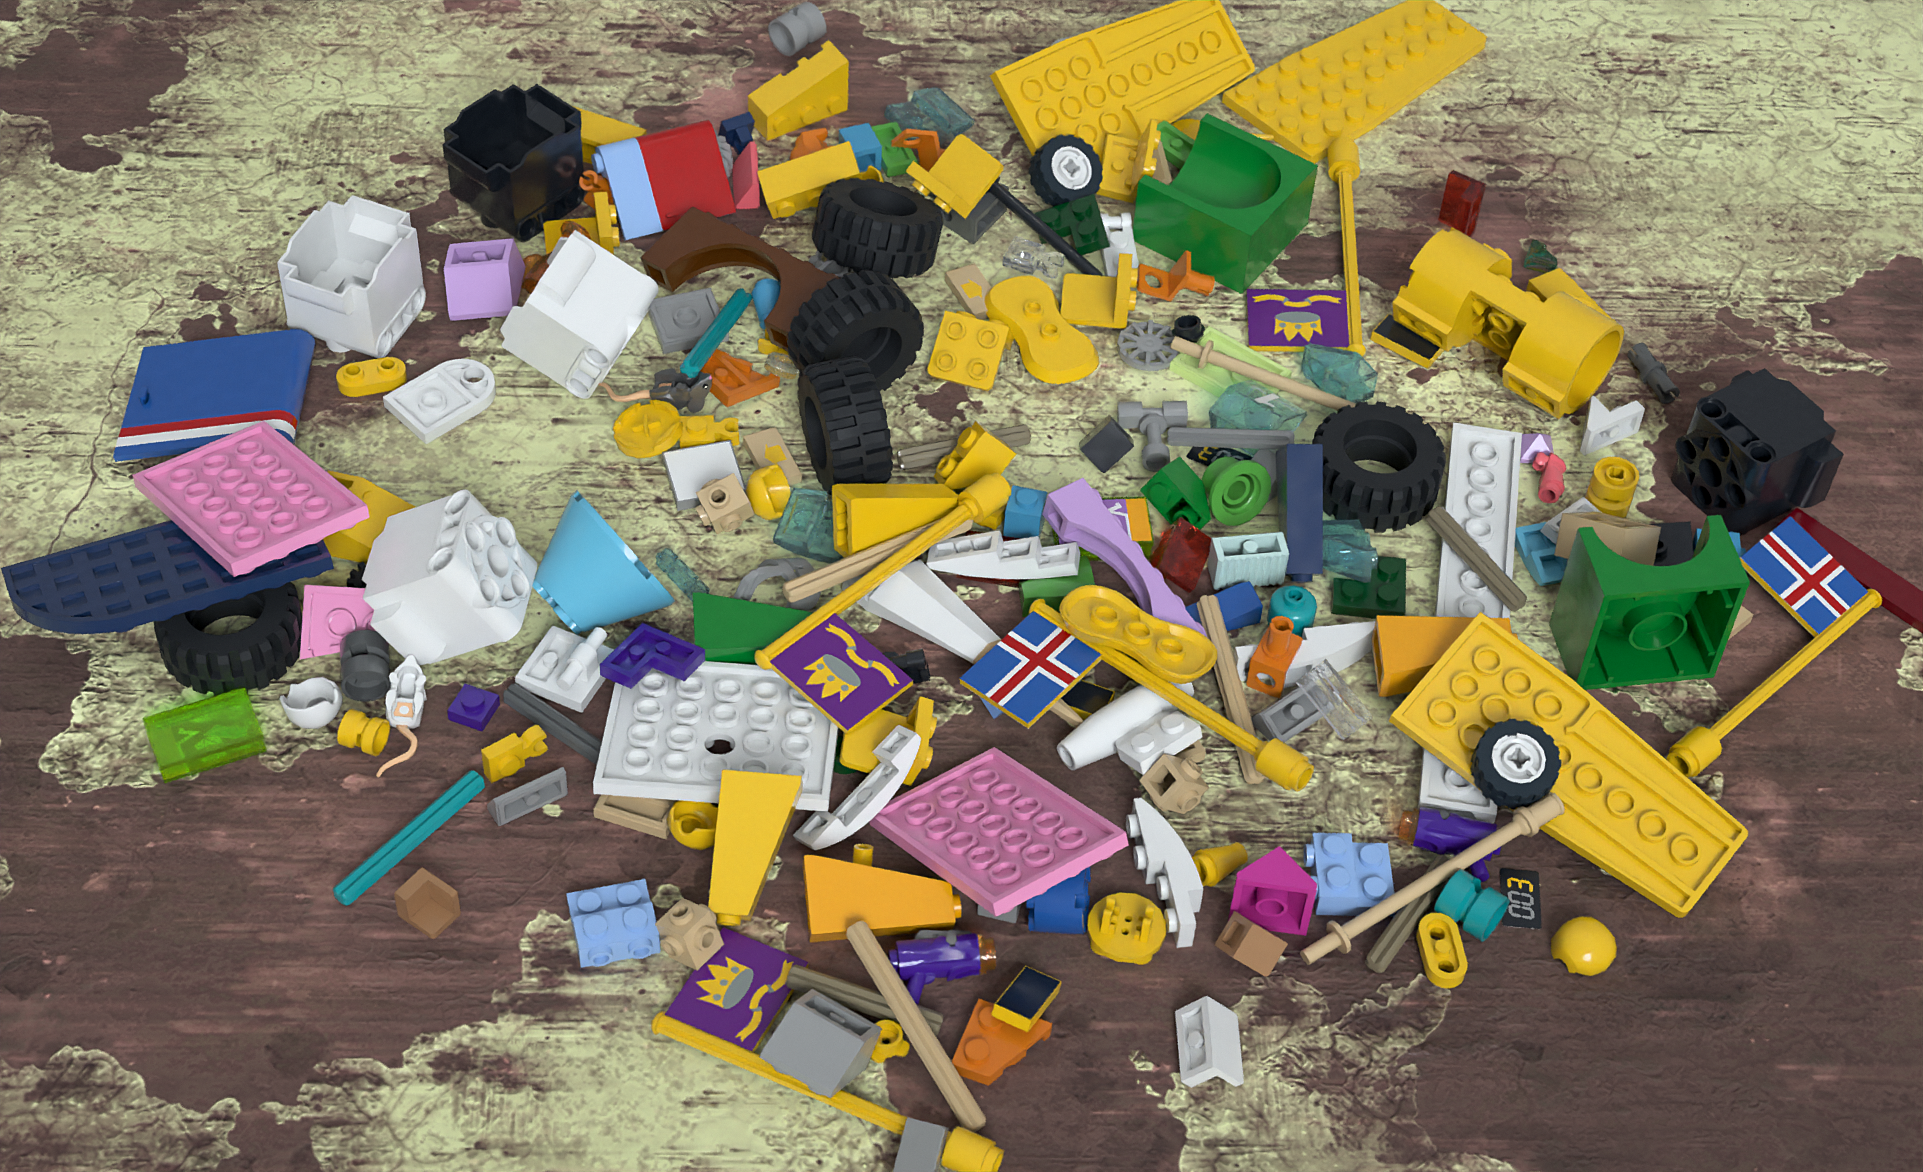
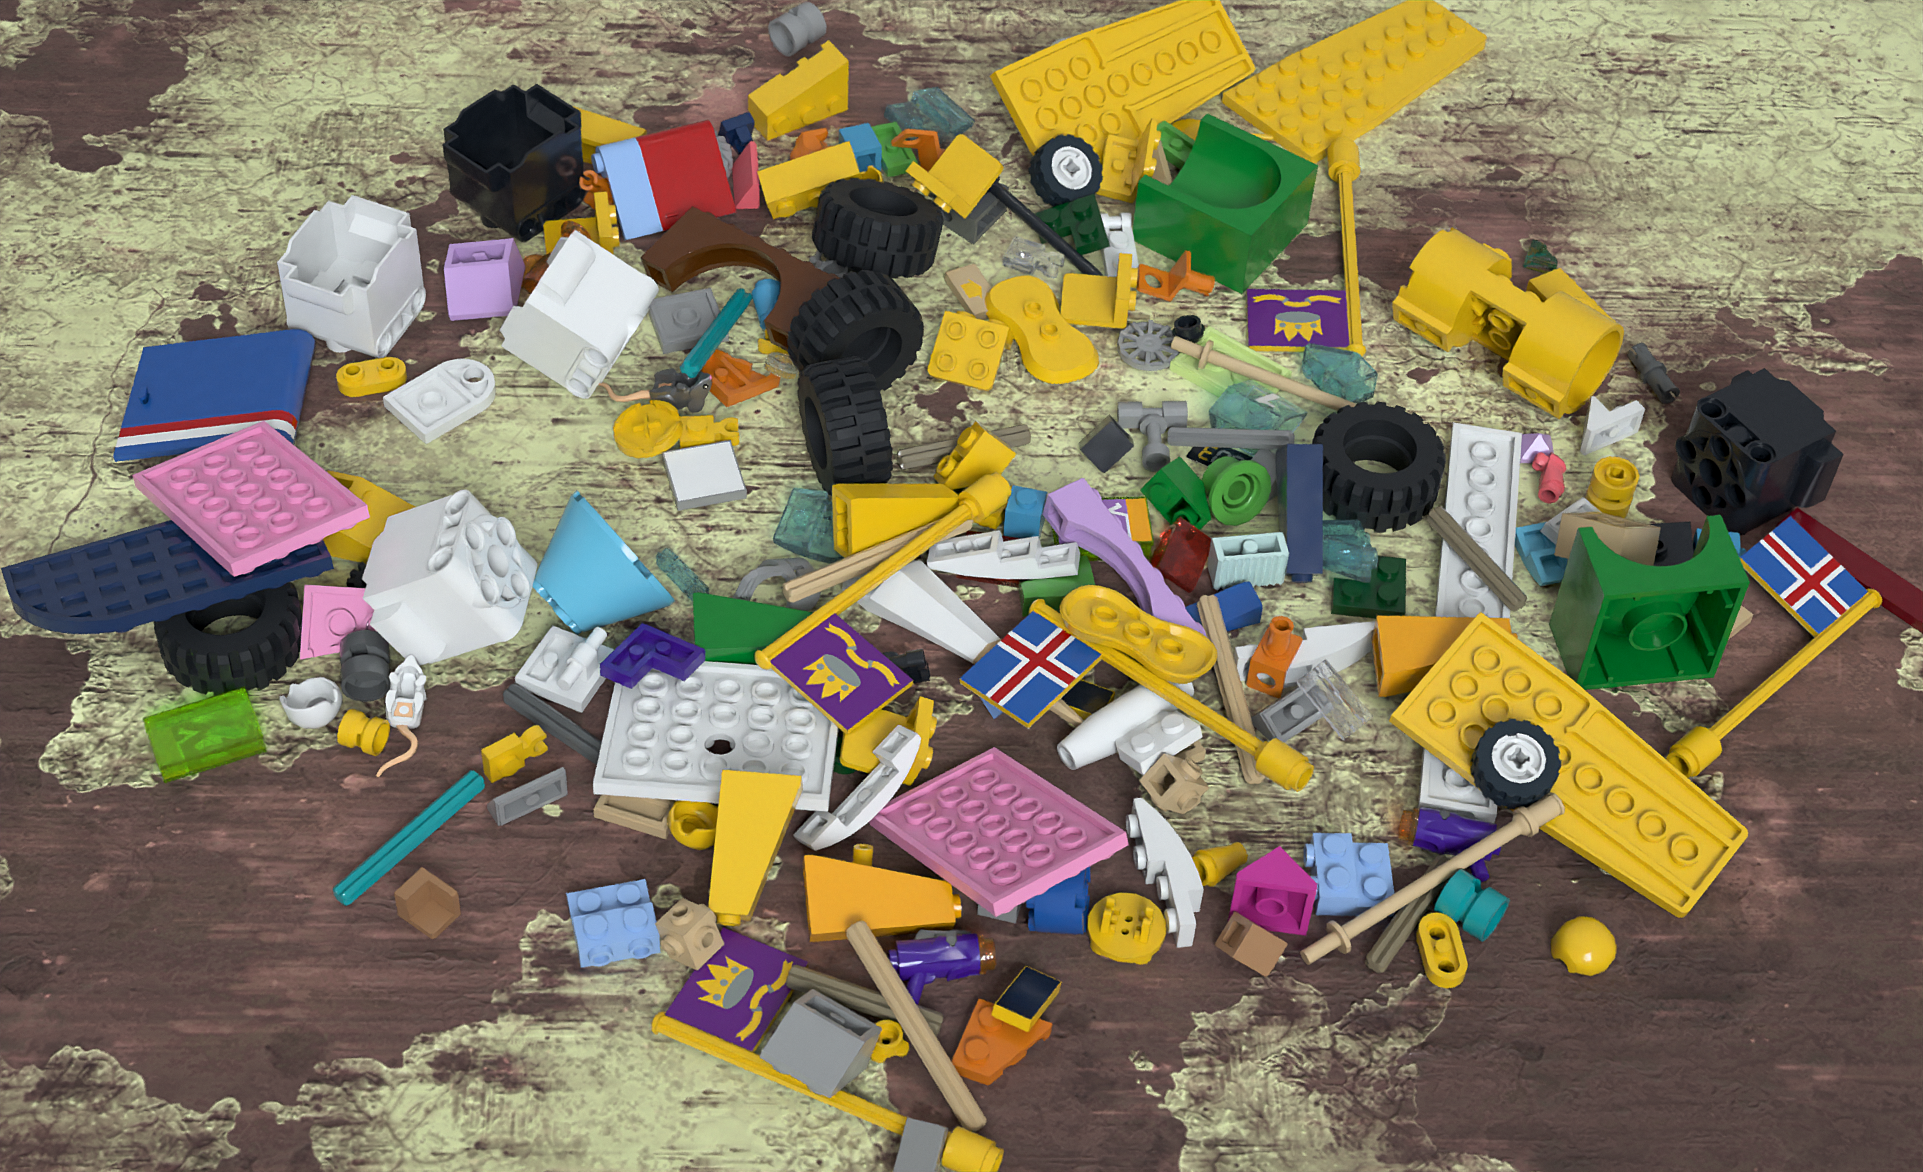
(473, 707): dark purple plate -> none
(723, 504): tan brick -> none
(768, 492): yellow hair -> none
(769, 449): tan tile -> none
(1208, 1043): white panel -> none
(1294, 604): teal head -> none
(1405, 342): black tile -> none
(1462, 202): clear red panel -> none
(1524, 896): black sticker -> none

